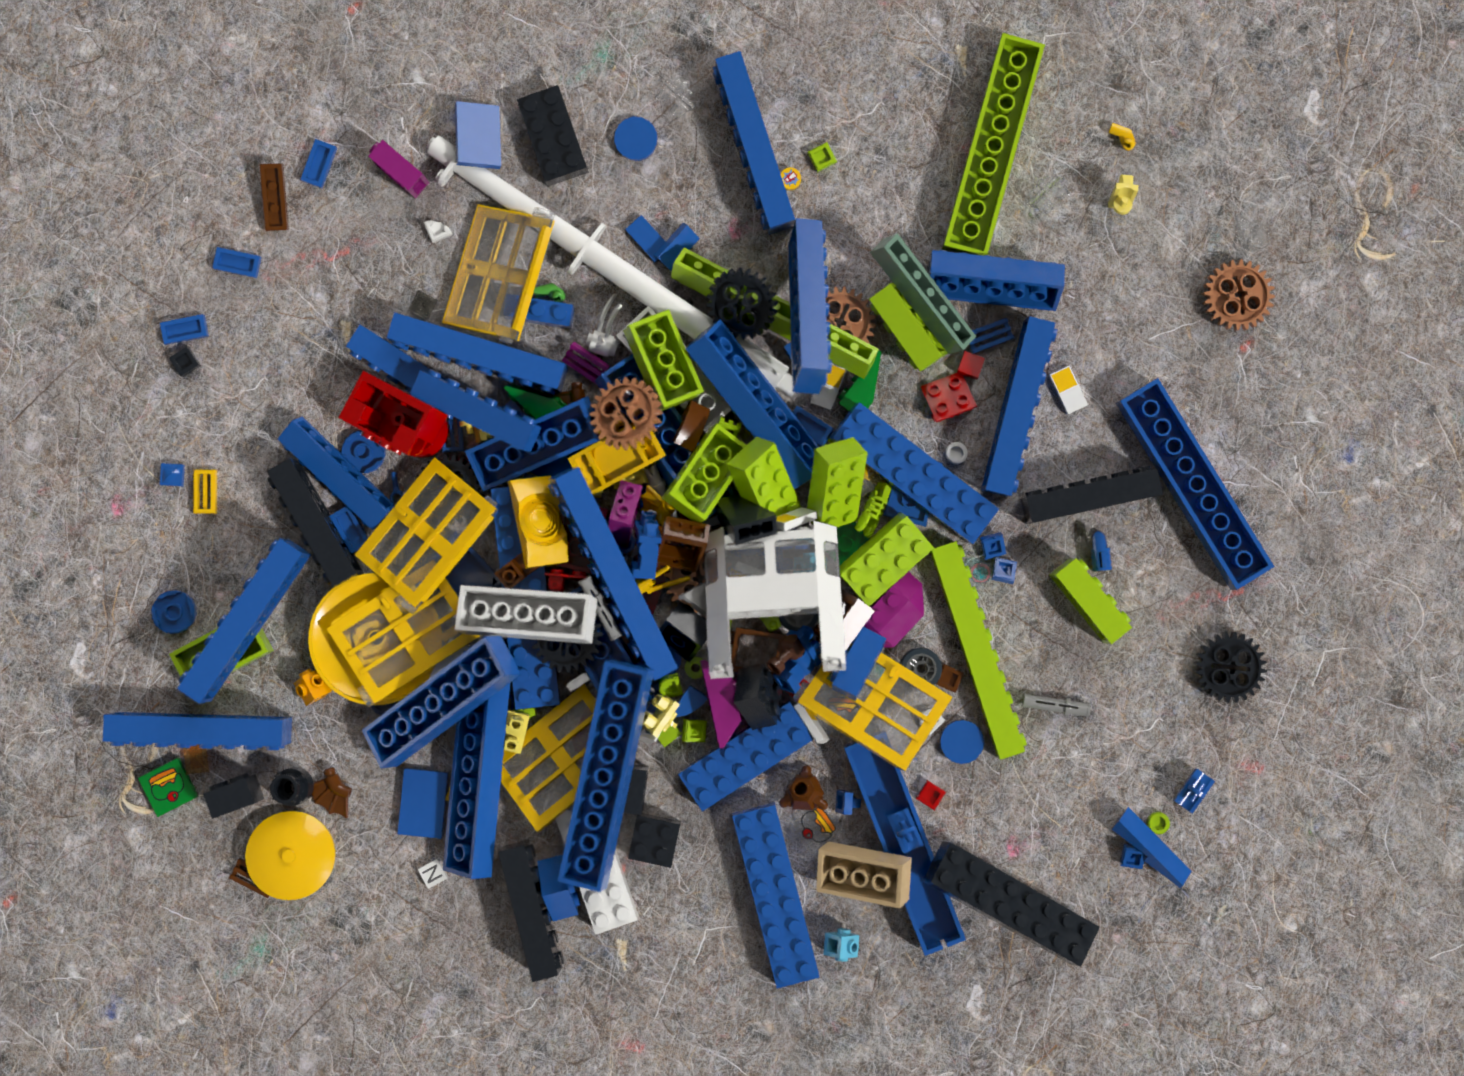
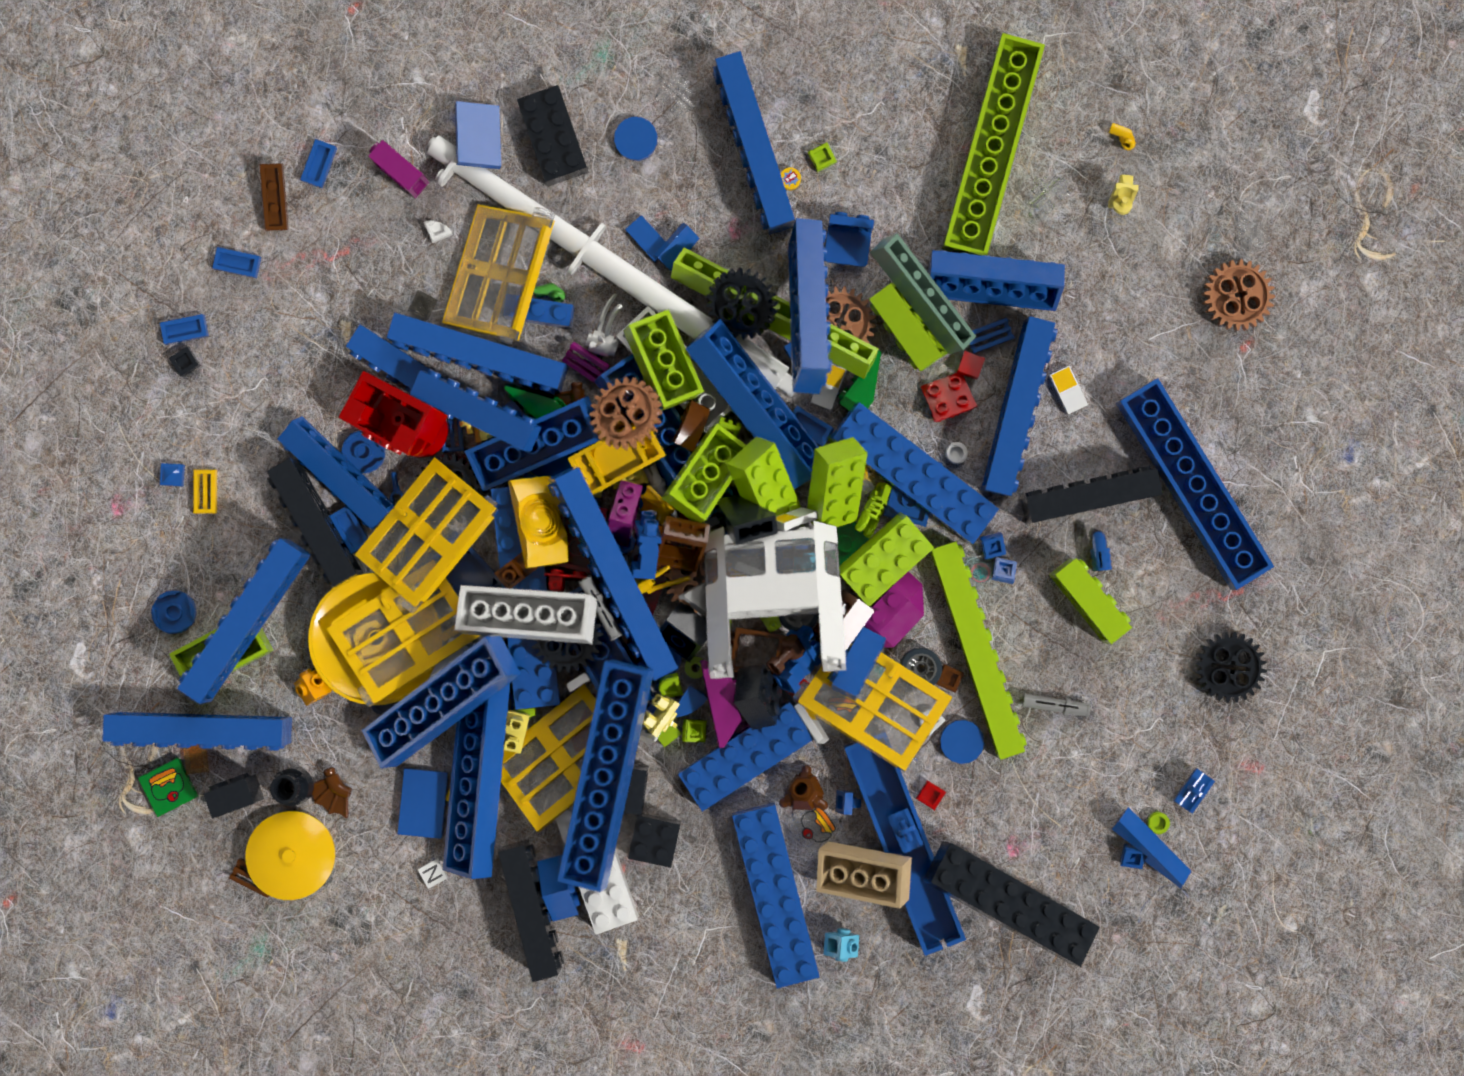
(848, 239): none -> blue bracket

